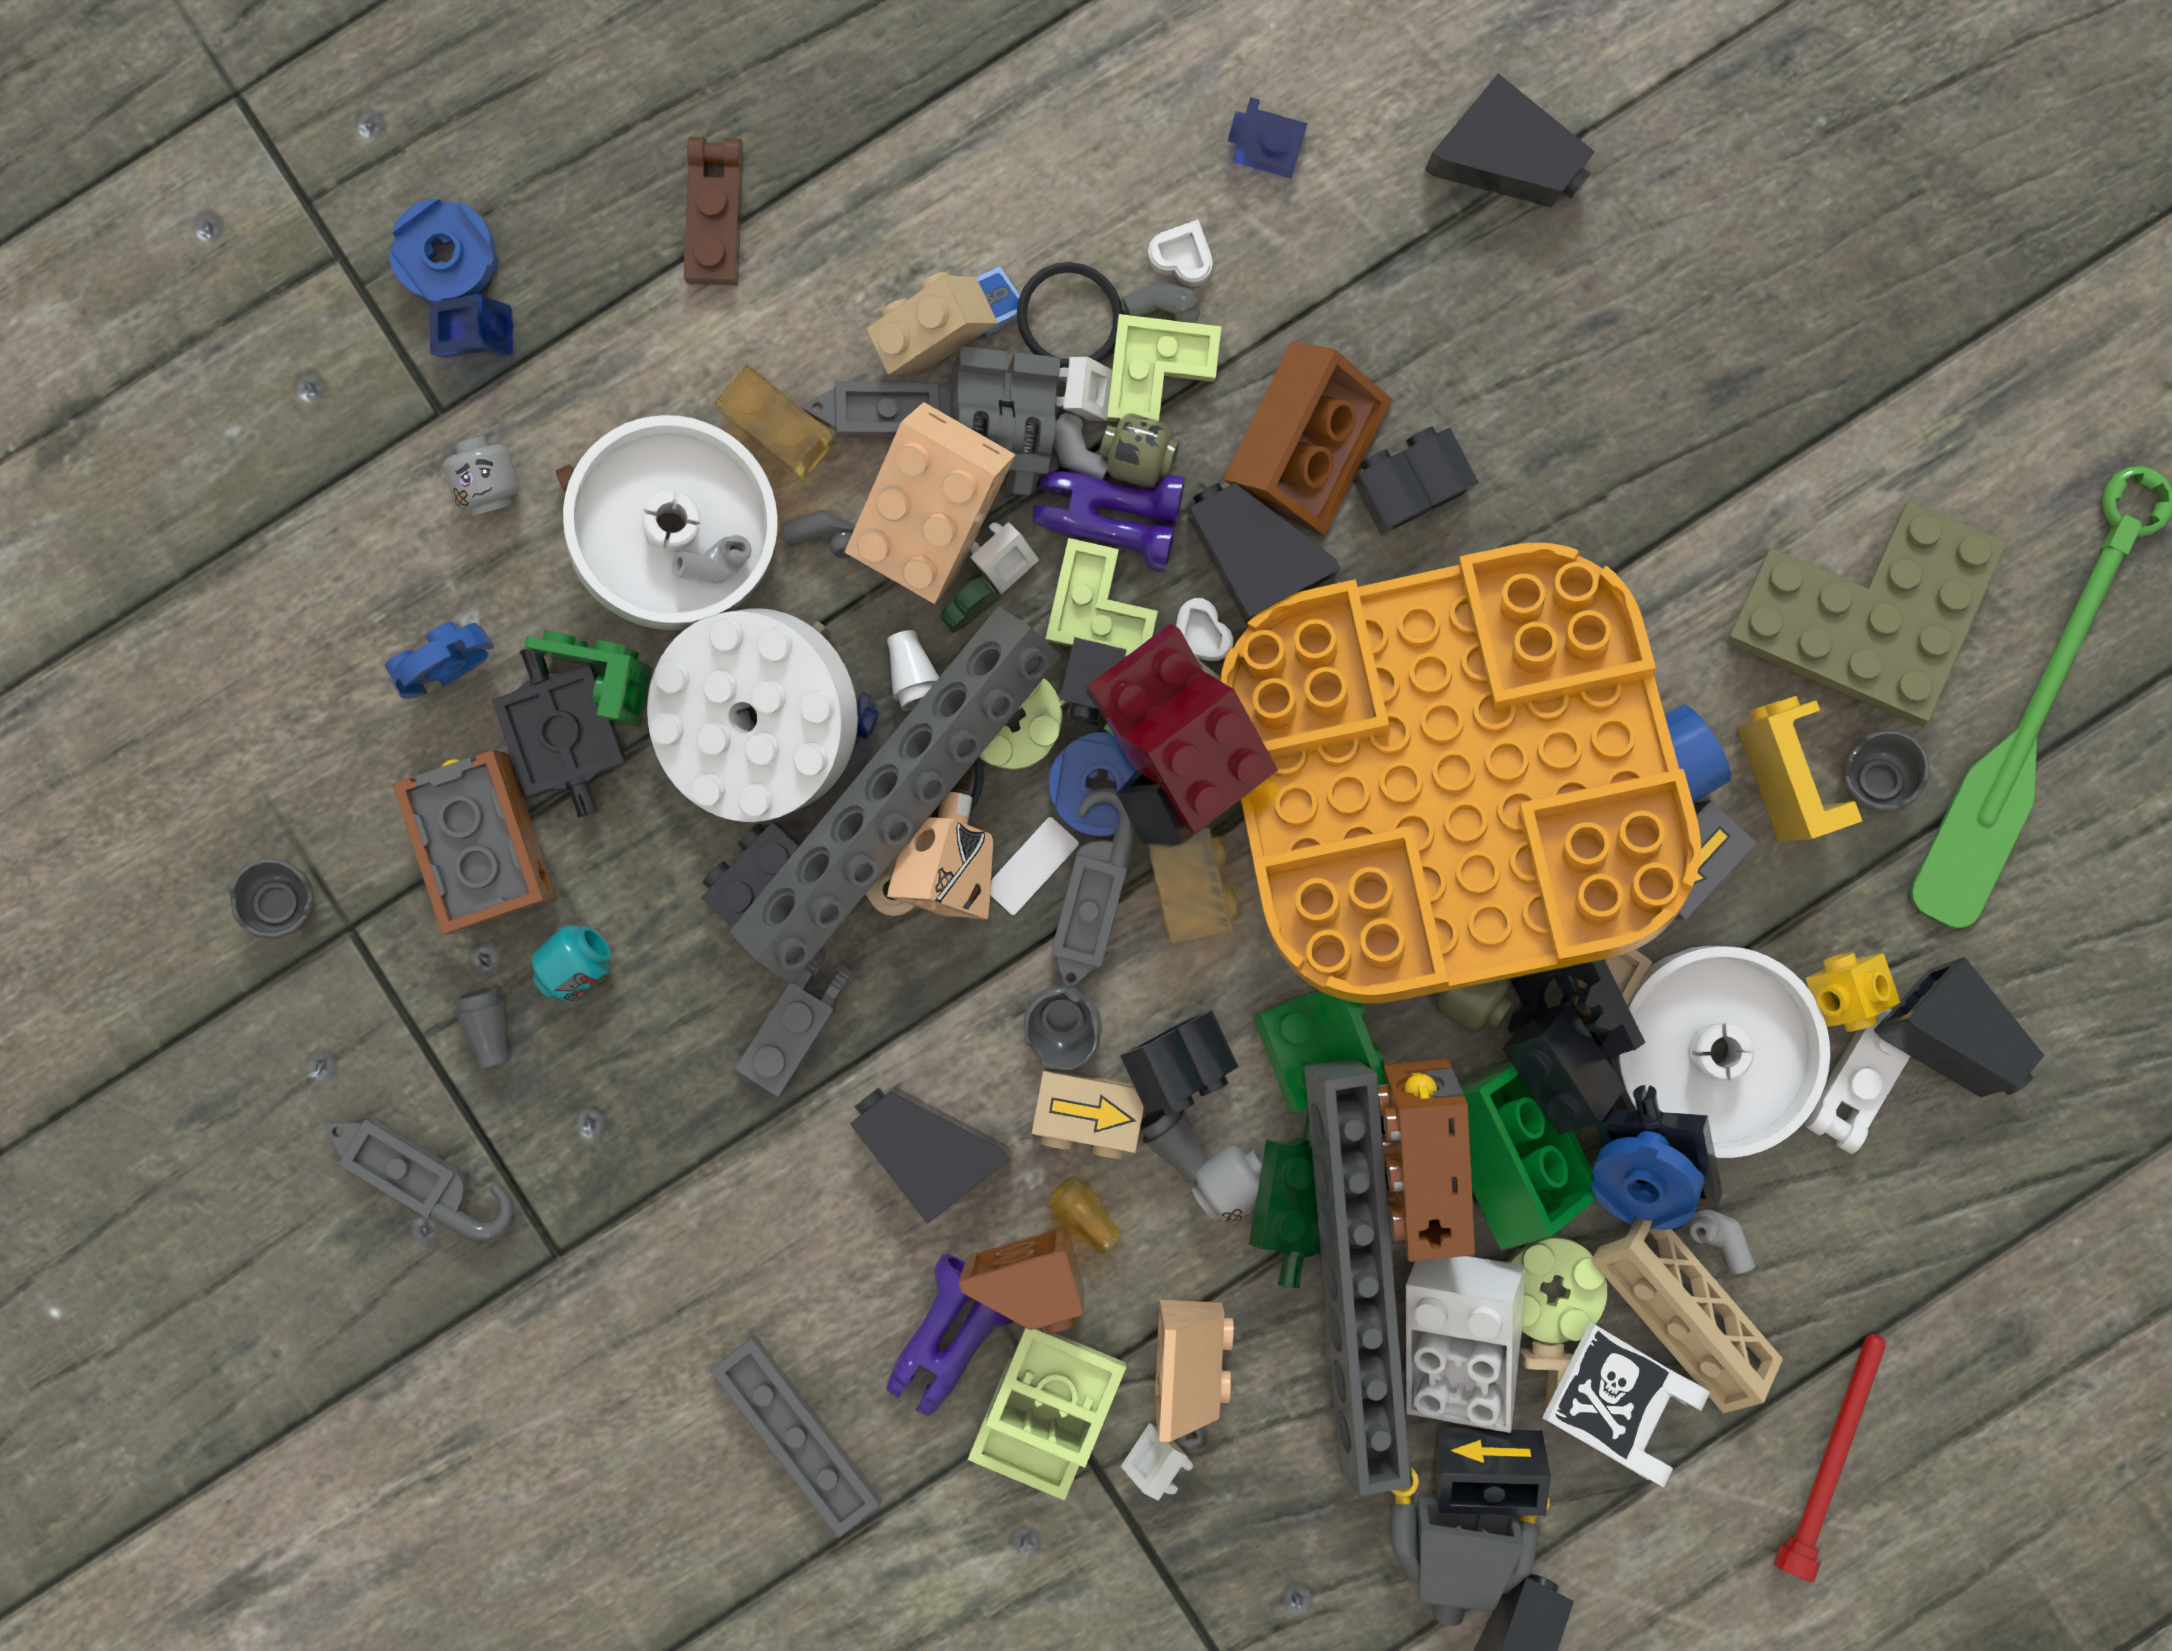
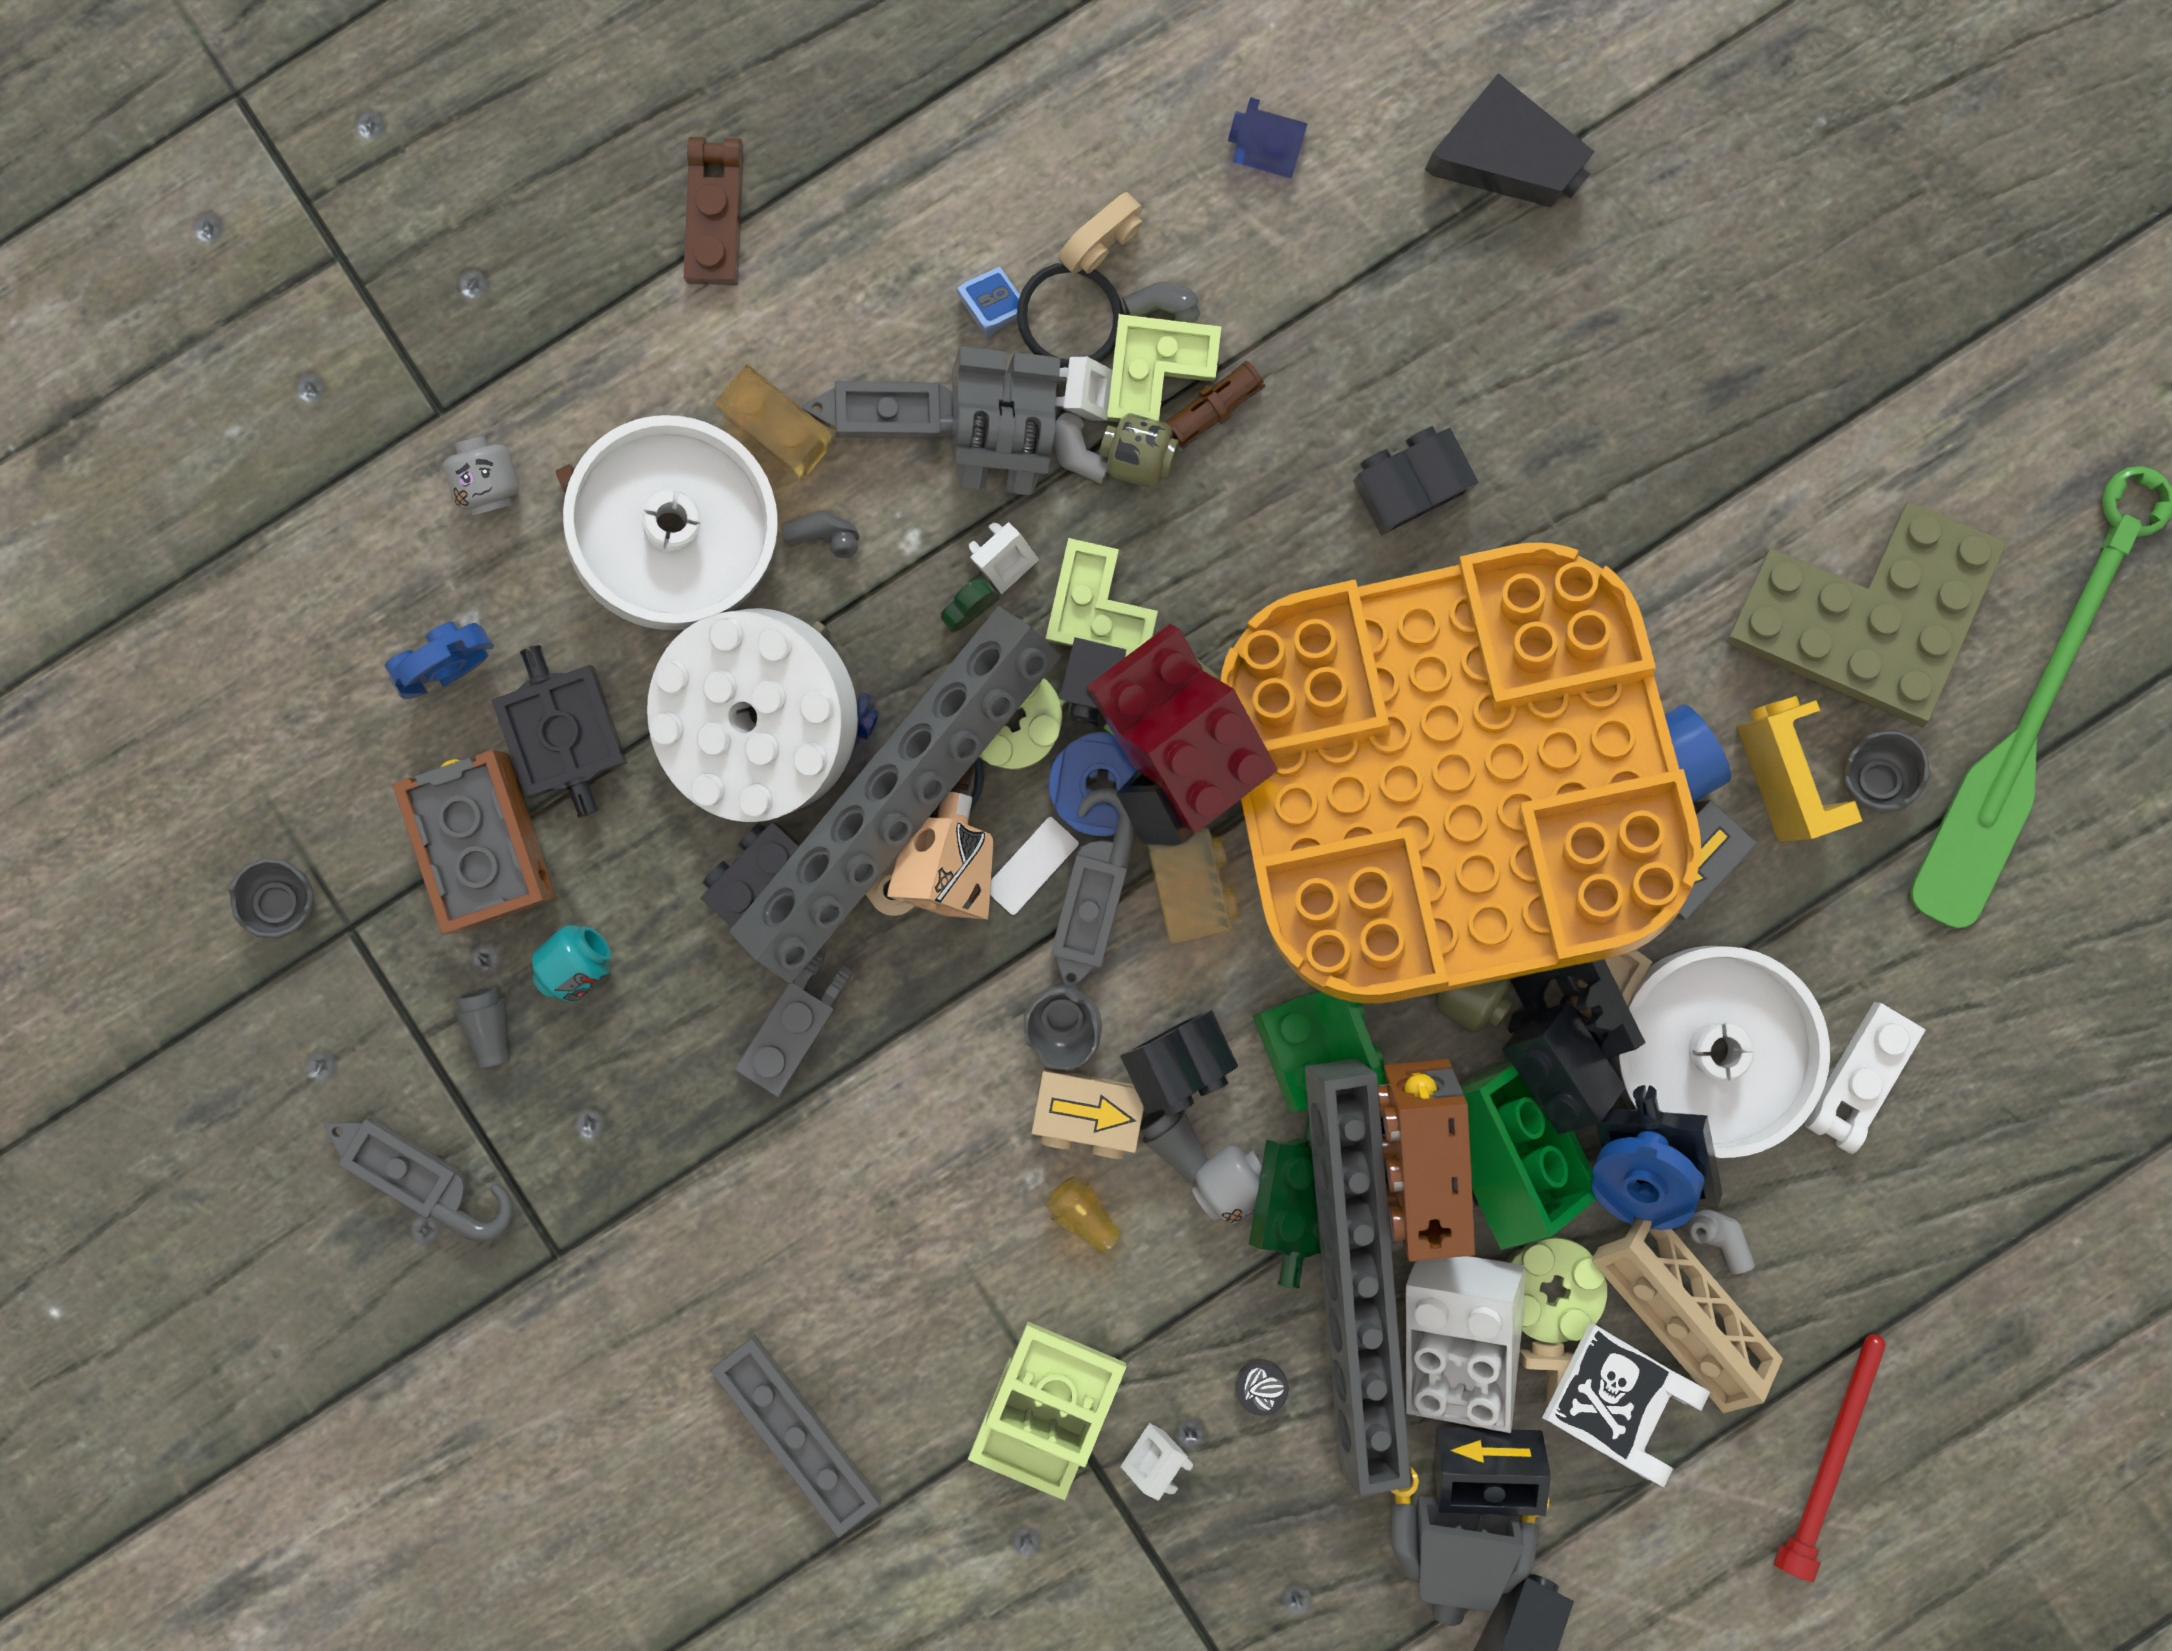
(436, 221): blue plate -> none
(470, 326): clear blue bracket -> none
(620, 690): green bracket -> none
(716, 563): light grey arm -> none
(910, 669): white cone -> none
(924, 1344): dark purple piece -> none
(926, 1149): black slope -> none
(929, 502): light nougat piece -> none
(931, 323): tan brick -> none
(1029, 1281): dark orange slope -> none
(1089, 244): none -> tan plate
(1091, 493): dark purple piece -> none
(1182, 253): white tile -> none
(1190, 1366): light nougat slope -> none
(1203, 632): white tile -> none
(1215, 403): none -> reddish brown pin
(1256, 549): black slope -> none
(1261, 1387): none -> tile
(1309, 436): dark orange slope -> none
(1853, 990): yellow brick -> none
(1962, 1031): black slope -> none

